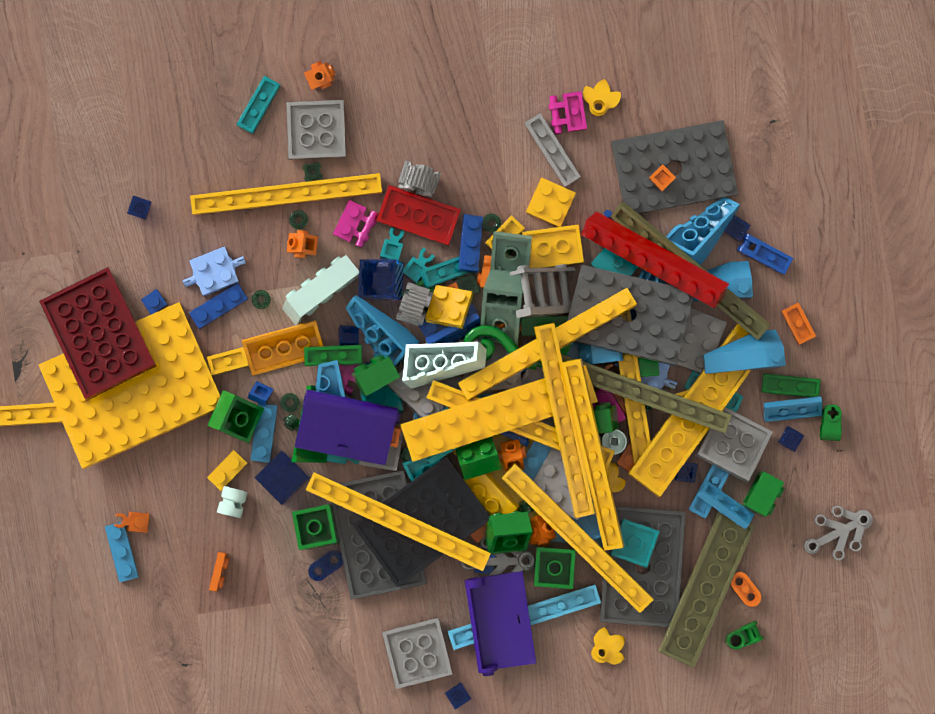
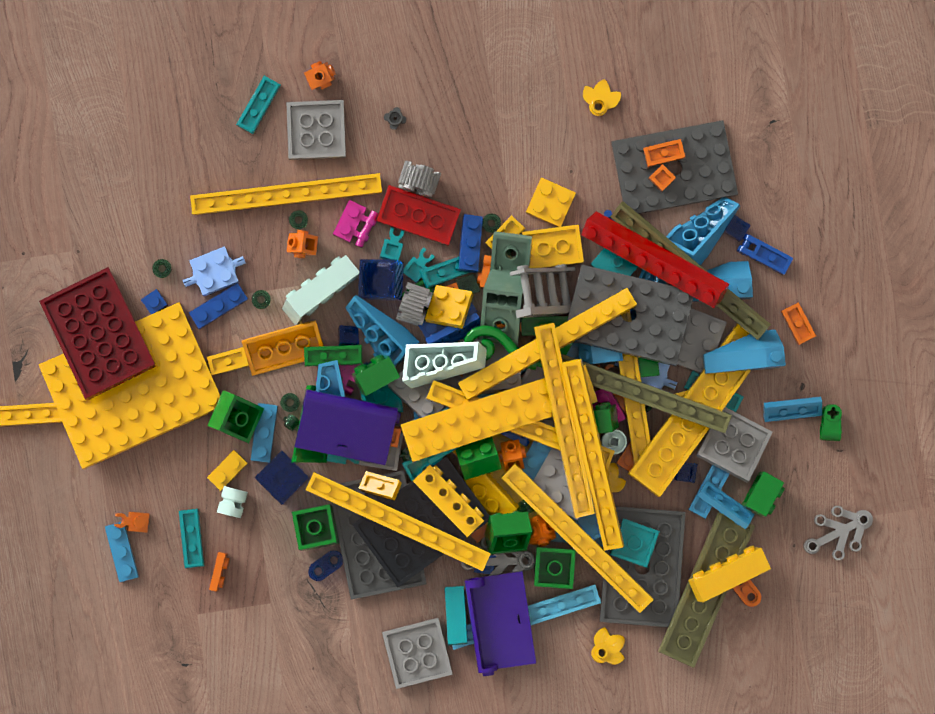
(139, 207): clear blue plate -> none
(157, 264): none -> clear green plate
(191, 538): none -> teal tile
(260, 393): blue plate -> none
(312, 167): clear green plate -> none
(380, 485): none -> yellow plate
(395, 113): none -> dark grey plate
(448, 500): none -> yellow brick
(456, 615): none -> teal tile
(458, 695): clear blue plate -> none
(552, 150): light grey plate -> none
(574, 112): dark pink plate -> none
(664, 153): none -> orange plate
(729, 574): none -> yellow brick
(747, 634): green piece -> none
(790, 385): green tile -> none
(790, 438): clear blue plate -> none

